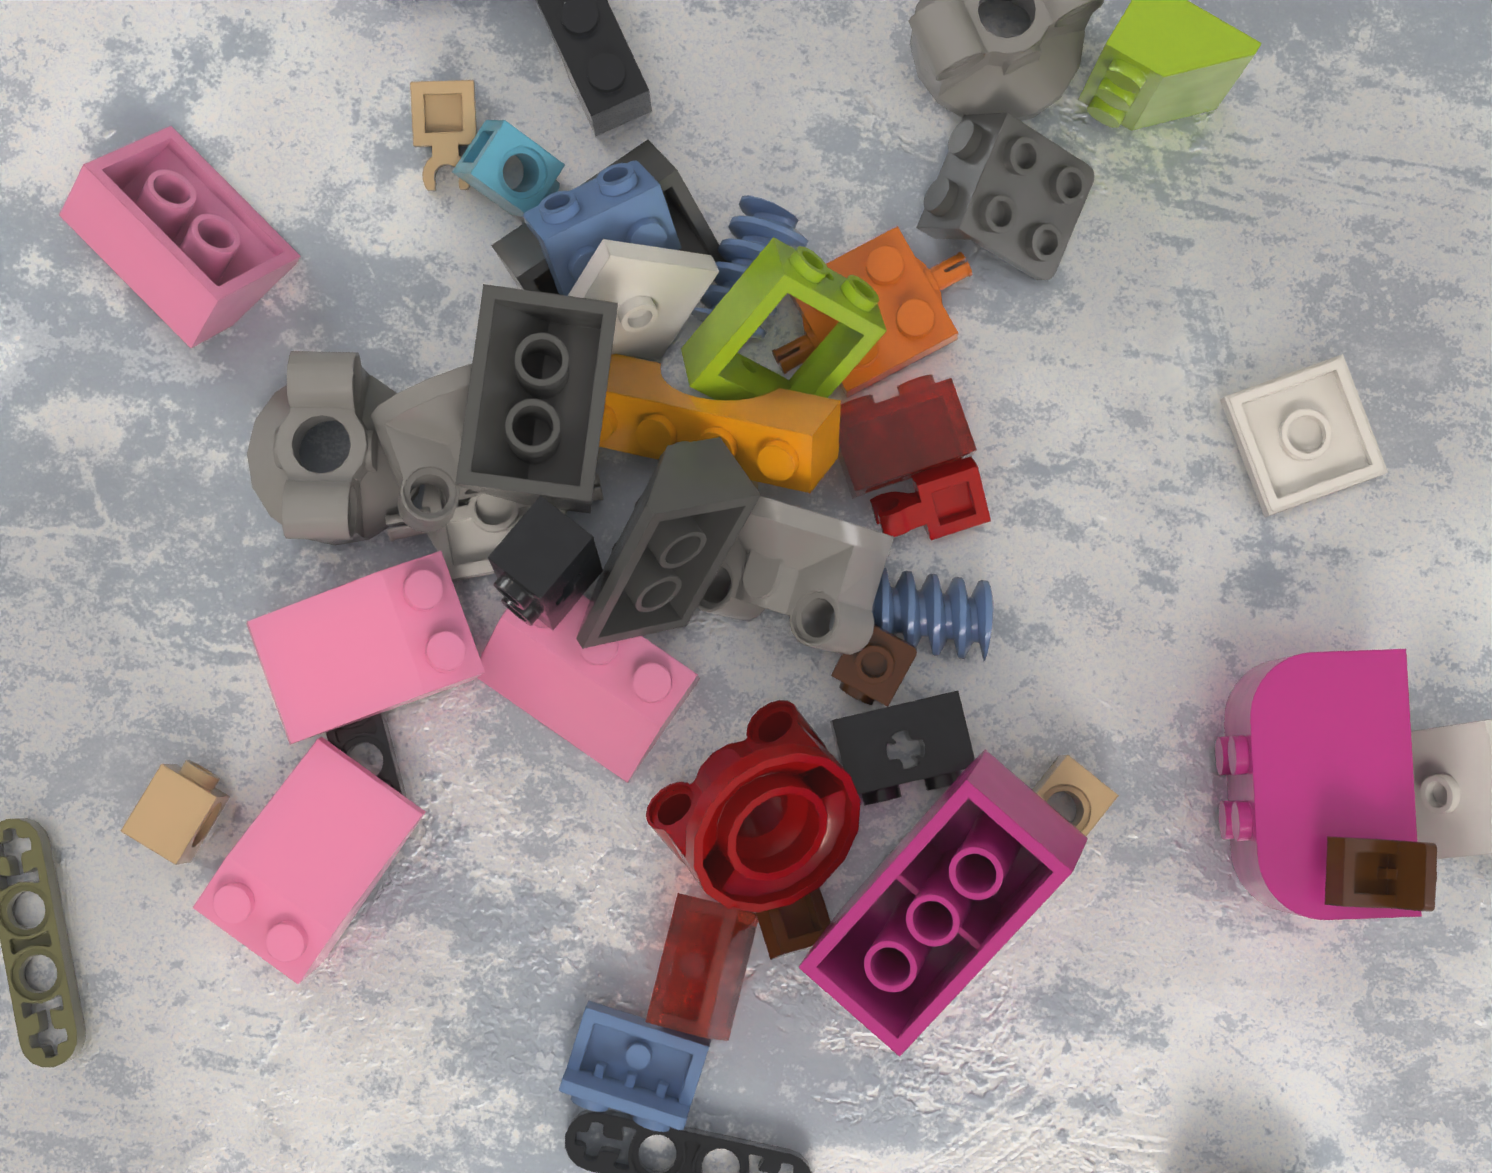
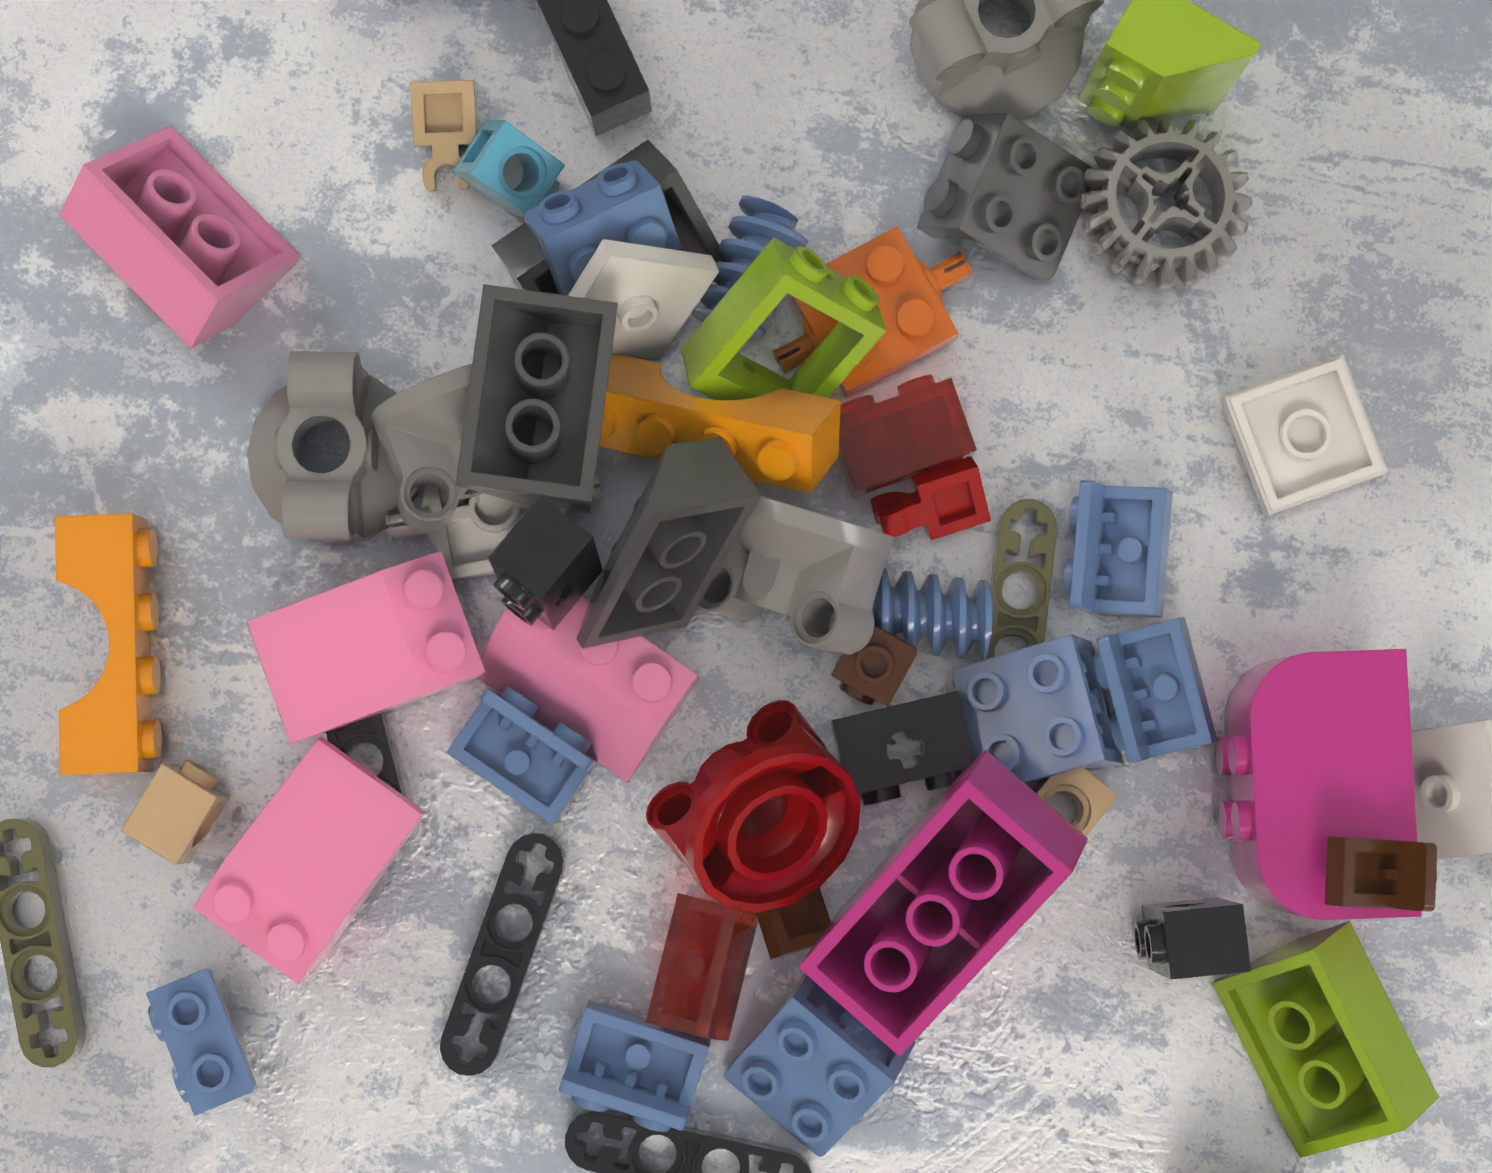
(113, 723): none -> light orange arch
(201, 1041): none -> medium blue bracket
(496, 950): none -> black beam
(523, 755): none -> medium blue bracket
(815, 1068): none -> medium blue bracket
(1030, 622): none -> olive beam
(1039, 709): none -> medium blue bracket
(1118, 549): none -> medium blue bracket
(1154, 690): none -> medium blue bracket
(1185, 215): none -> light grey gear
(1193, 938): none -> black brick
(1327, 1042): none -> lime slope

